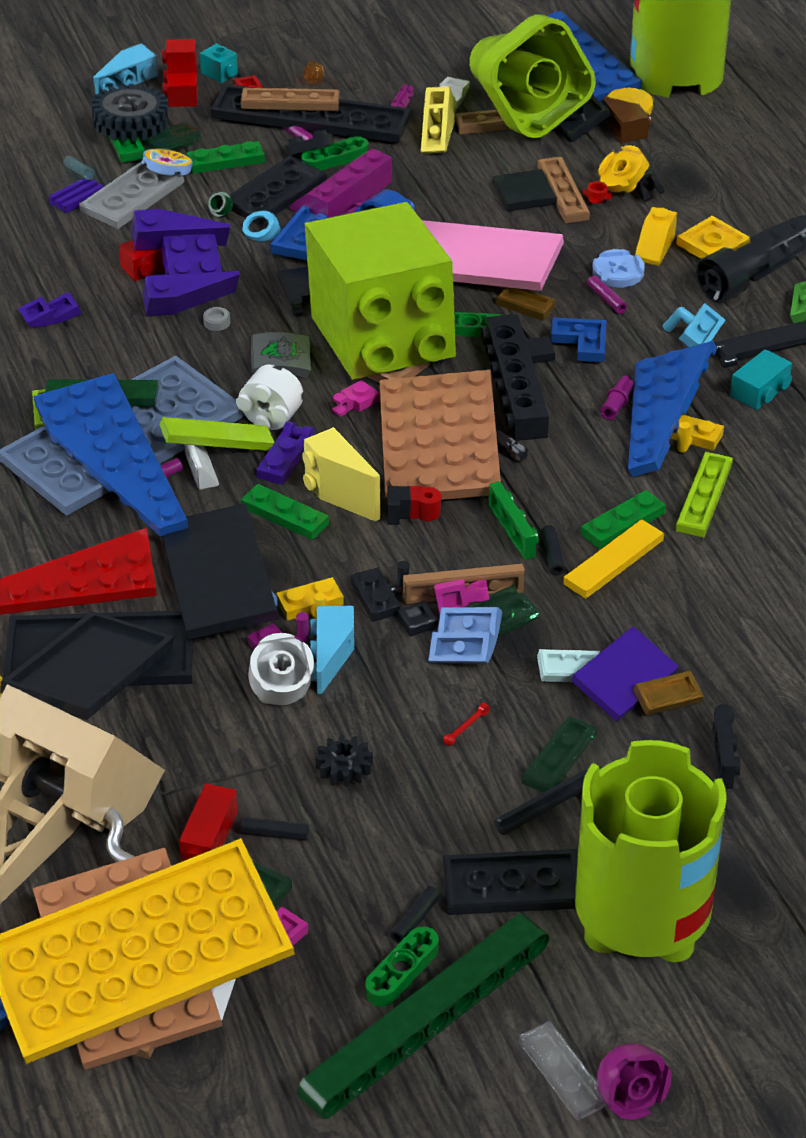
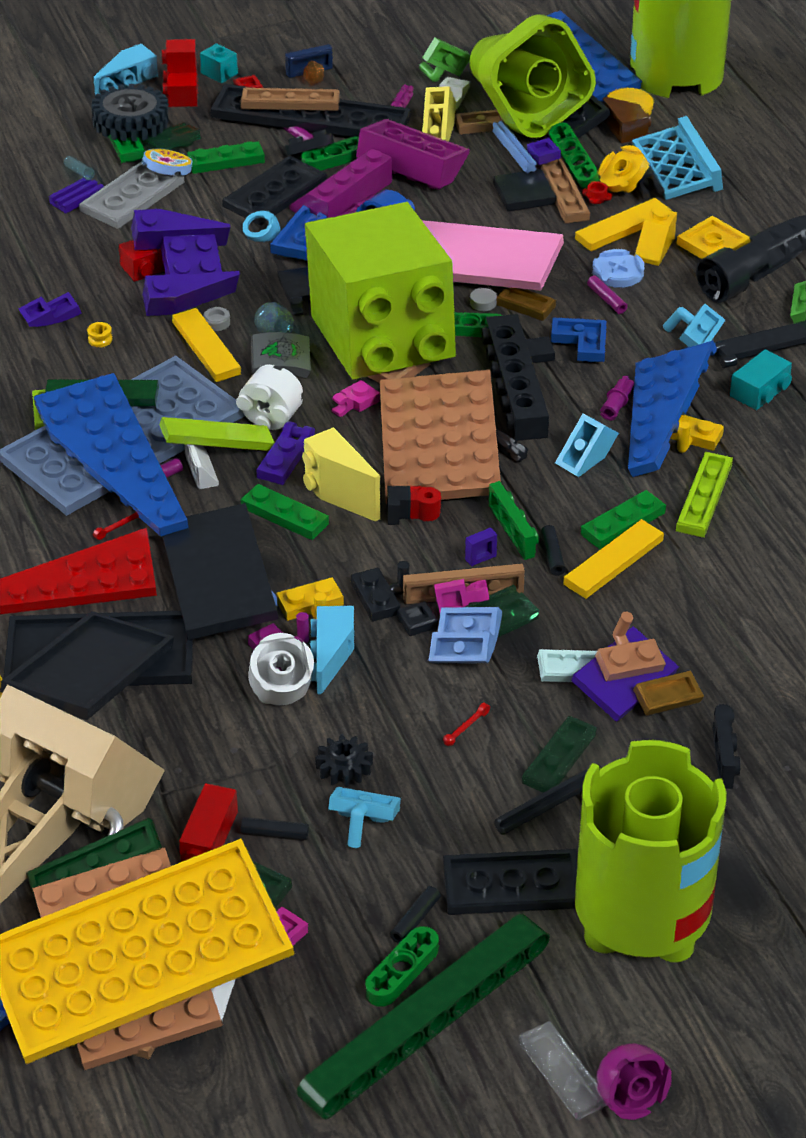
(99, 334): none -> yellow bush
(100, 532): none -> red hinge
(122, 845): none -> dark green tile
(206, 344): none -> yellow tile
(215, 204): dark green plate -> none
(273, 318): none -> clear light blue head
(296, 61): none -> dark blue tile
(359, 804): none -> medium azure plate
(414, 152): none -> magenta slope
(444, 57): none -> bright green plate
(481, 546): none -> dark purple plate
(483, 299): none -> light grey tile
(514, 147): none -> medium blue axle
(544, 151): none -> dark purple plate
(574, 155): none -> green beam
(586, 445): none -> medium azure slope
(616, 226): none -> yellow tile
(629, 658): none -> nougat plate
(695, 153): none -> medium azure fence

